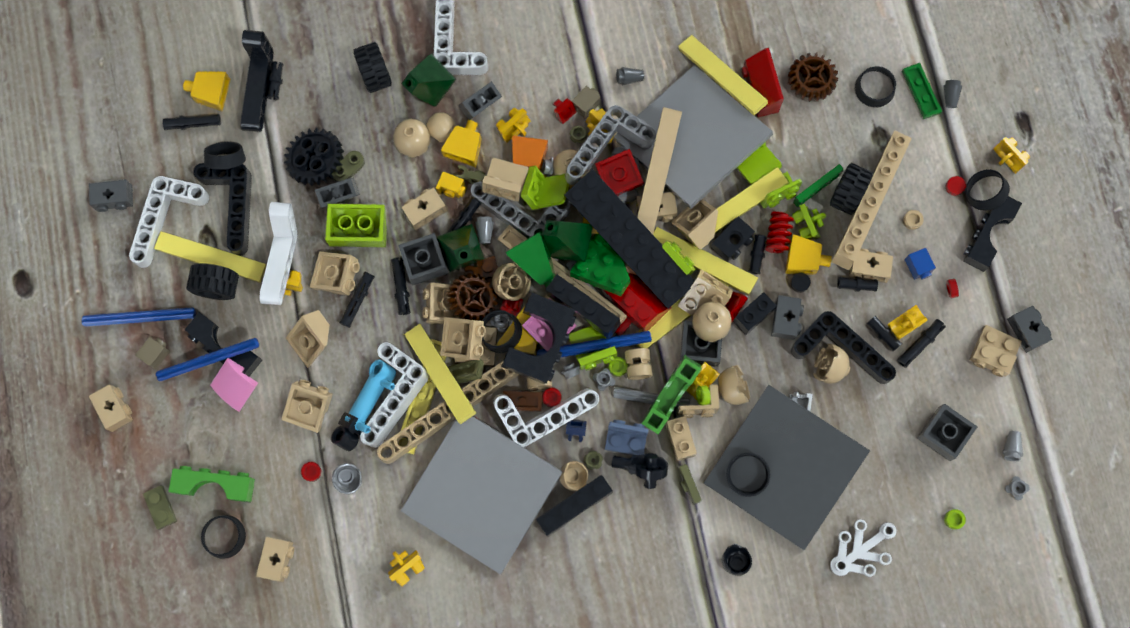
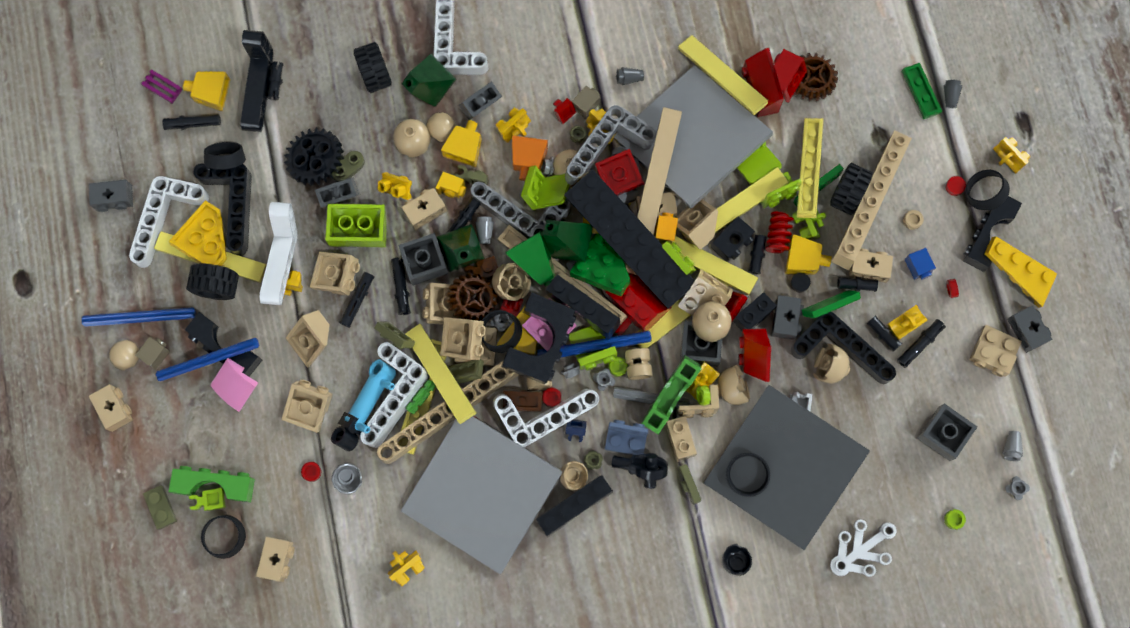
(123, 354): none -> tan hair
(150, 79): none -> magenta tile
(202, 236): none -> yellow plate
(211, 500): none -> lime plate
(392, 333): none -> olive plate
(395, 185): none -> yellow hips
(420, 396): none -> bright green axle
(505, 179): tan bracket -> none
(665, 227): none -> light orange brick
(755, 353): none -> red slope
(790, 72): none -> red slope
(810, 168): none -> light yellow tile
(831, 304): none -> green tile
(868, 100): black tyre -> none
(1025, 271): none -> yellow wing

